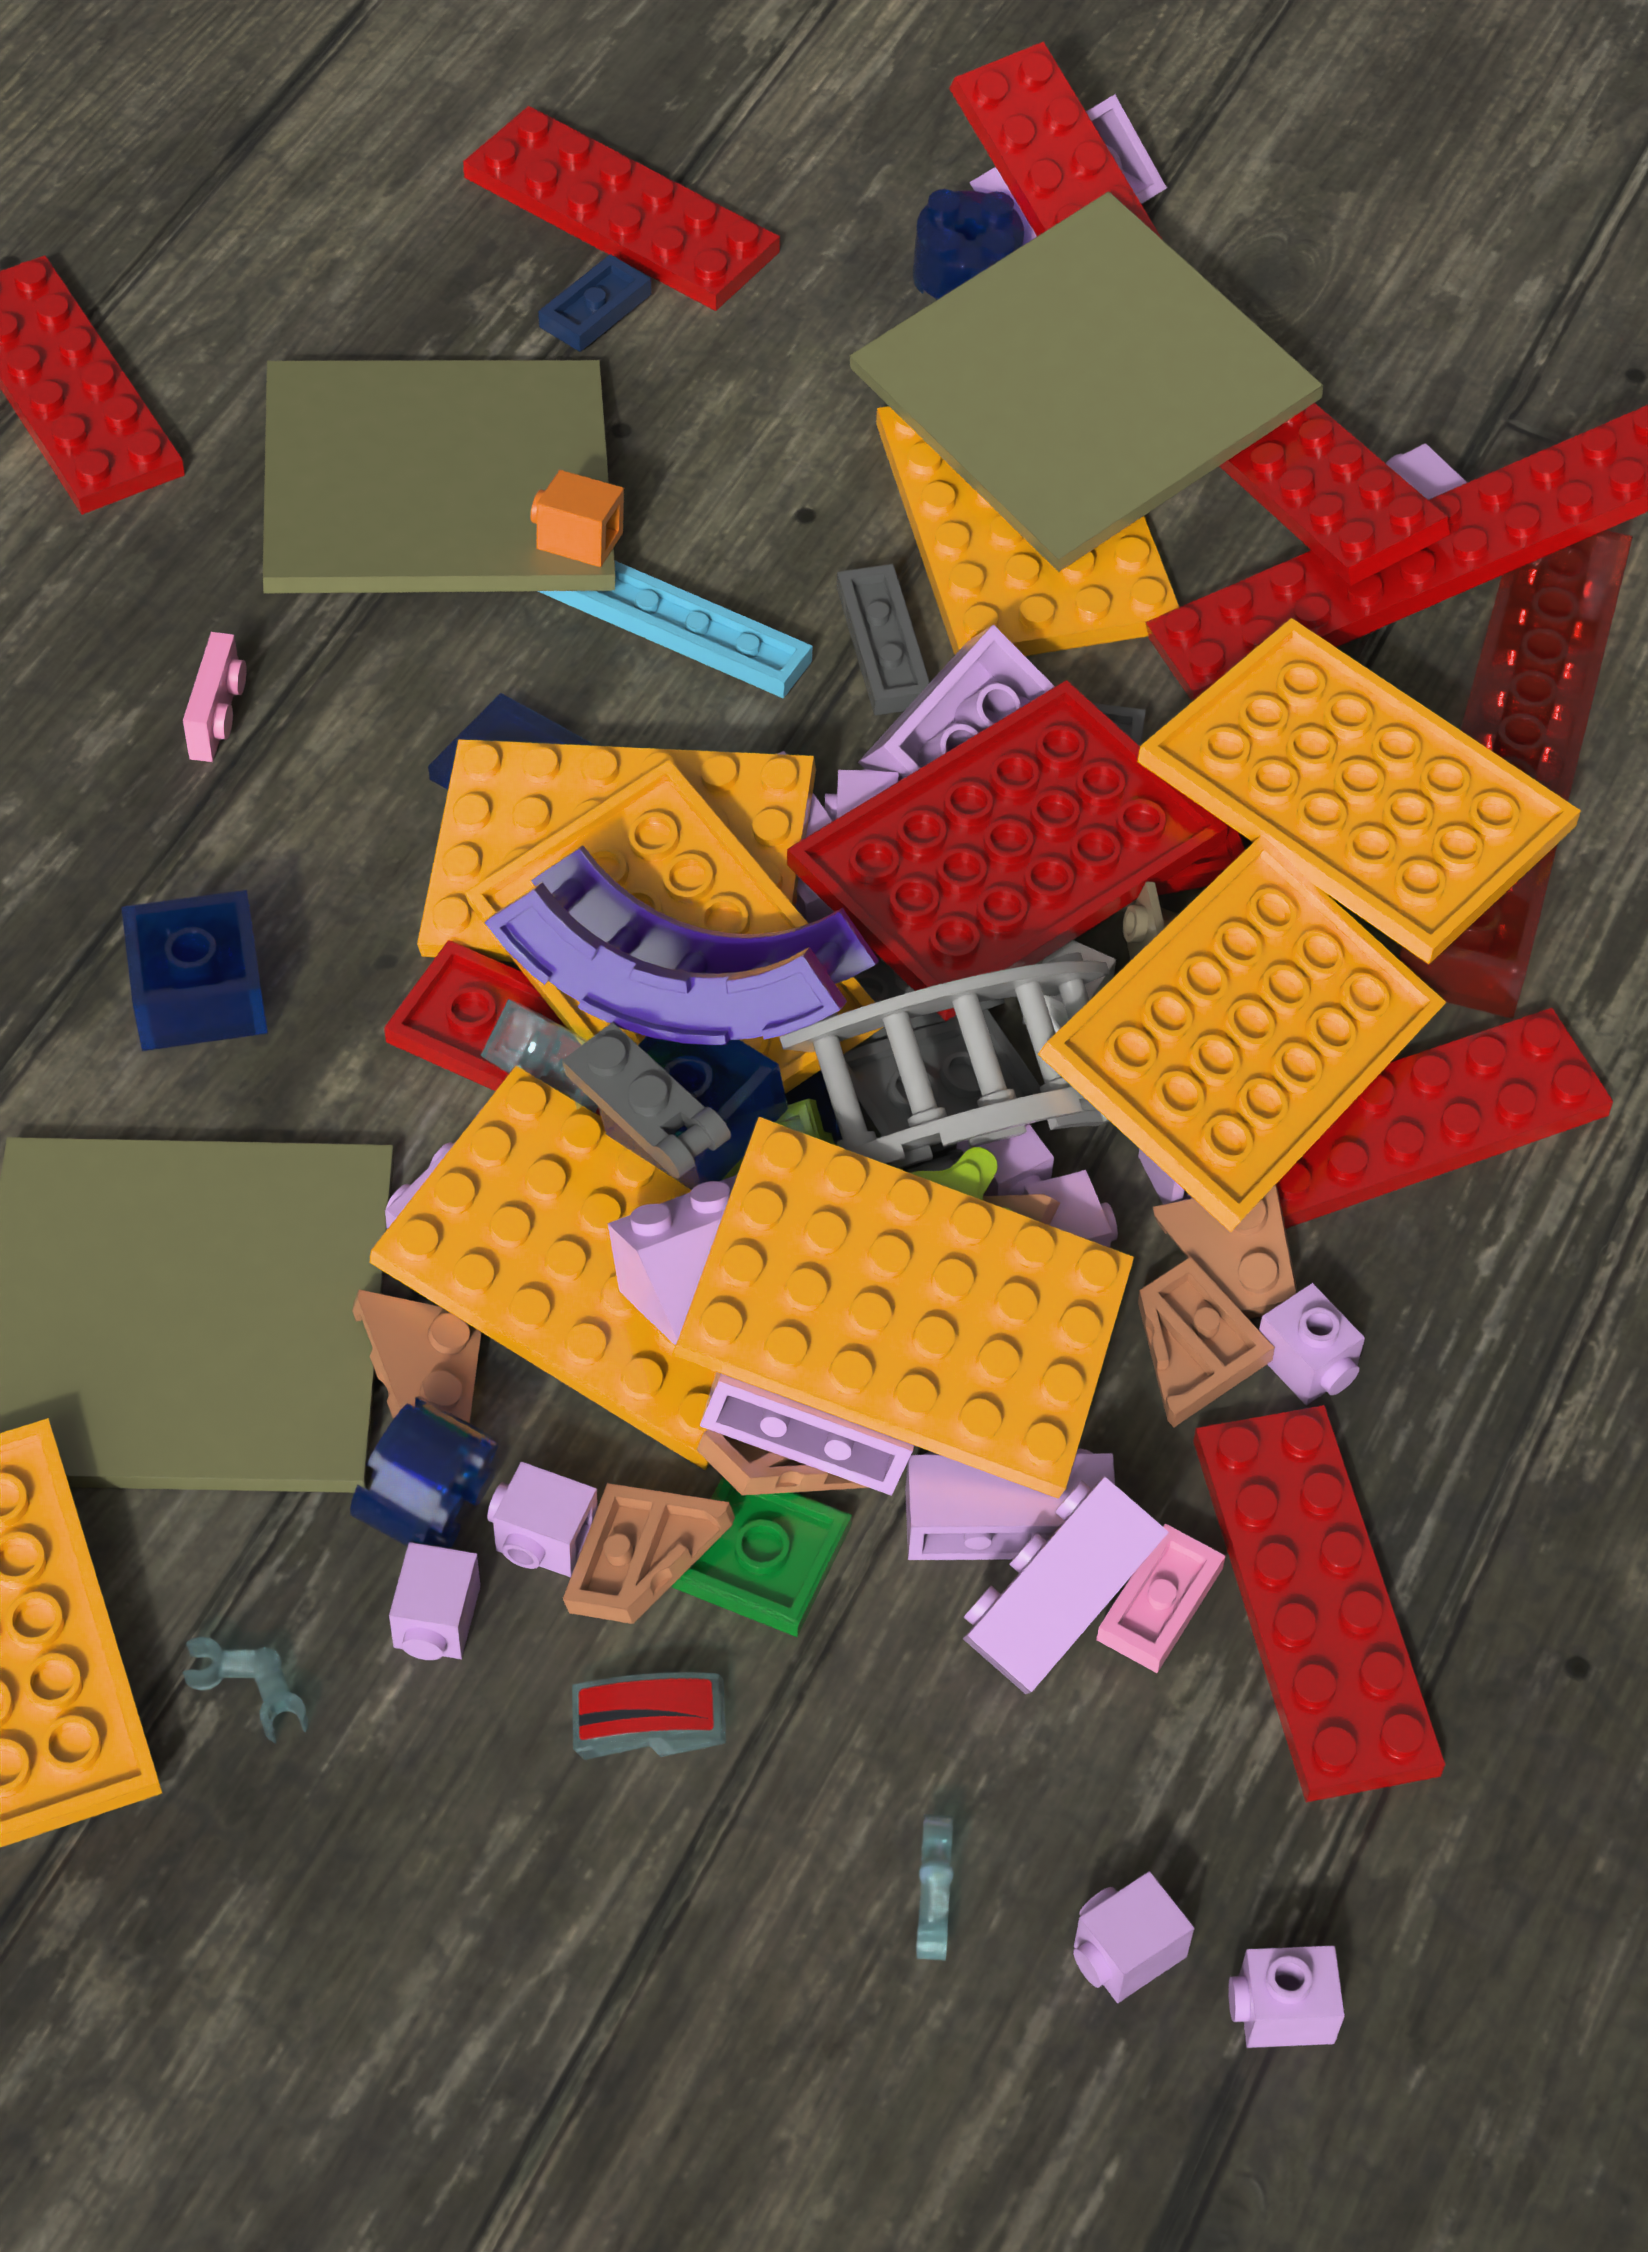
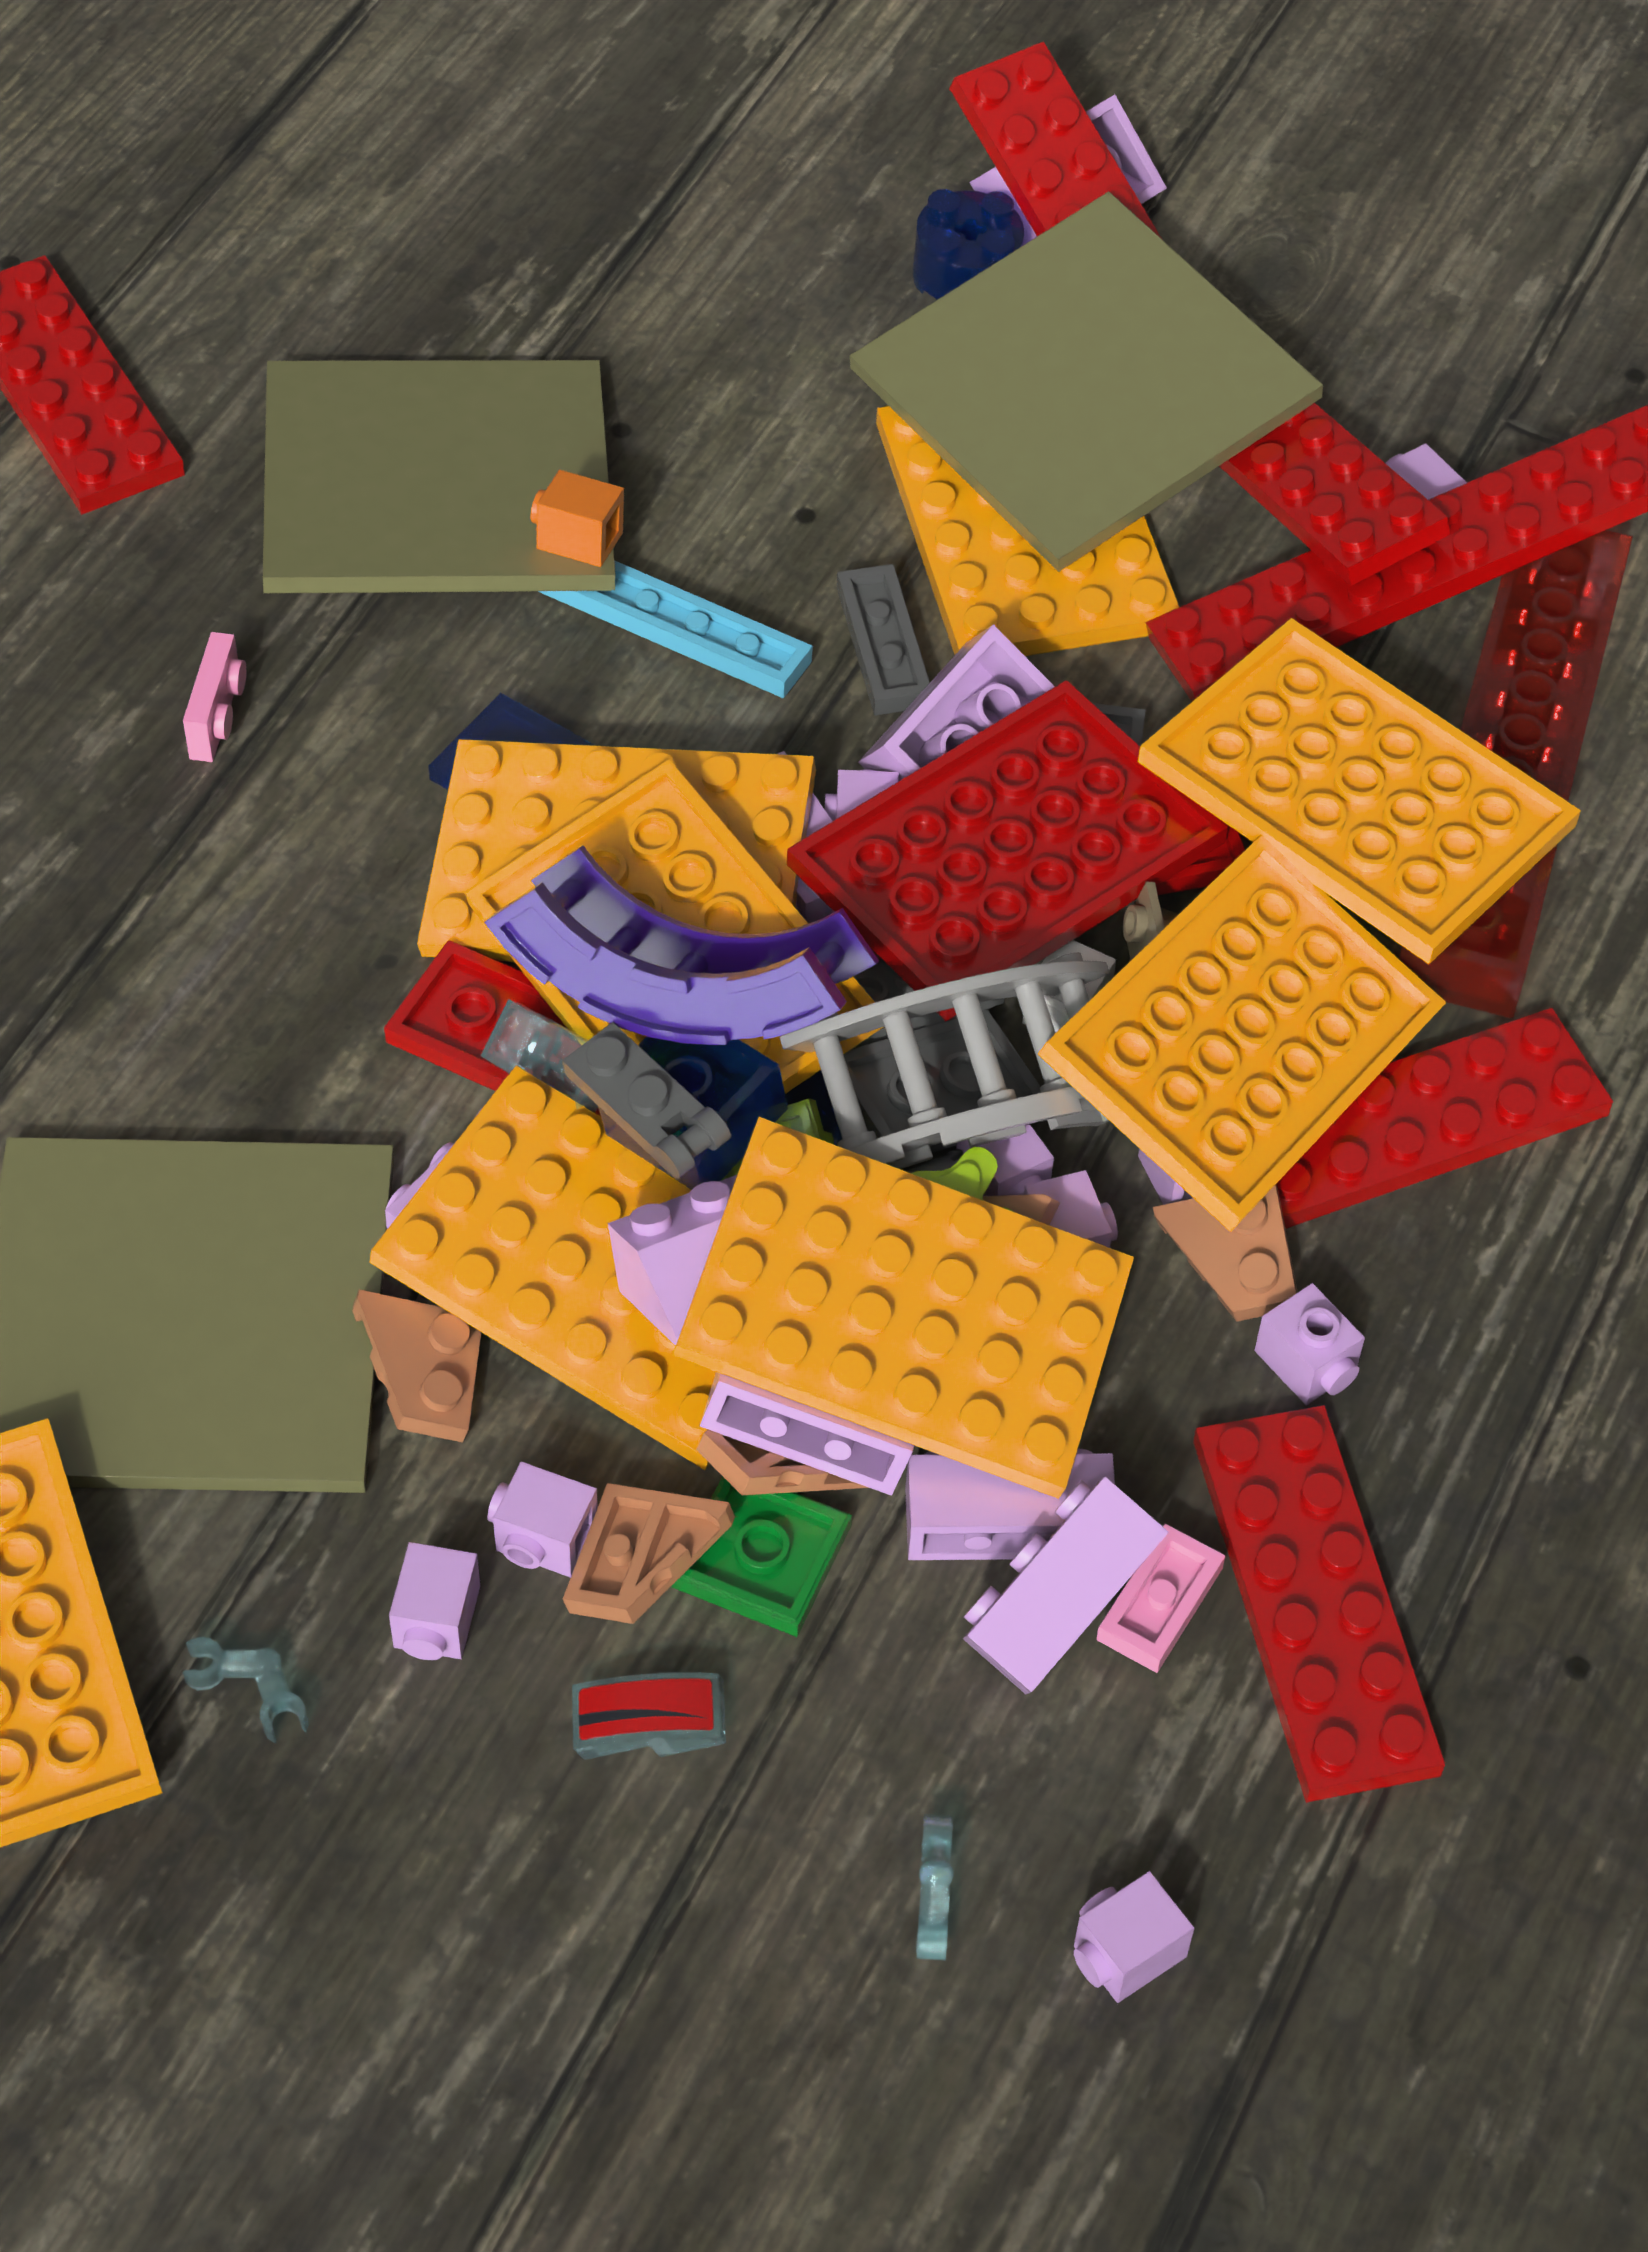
(194, 970): clear blue brick -> none
(424, 1475): clear blue brick -> none
(595, 302): dark blue plate -> none
(622, 207): red plate -> none
(1197, 1340): nougat wing -> none
(1288, 1996): lavender brick -> none

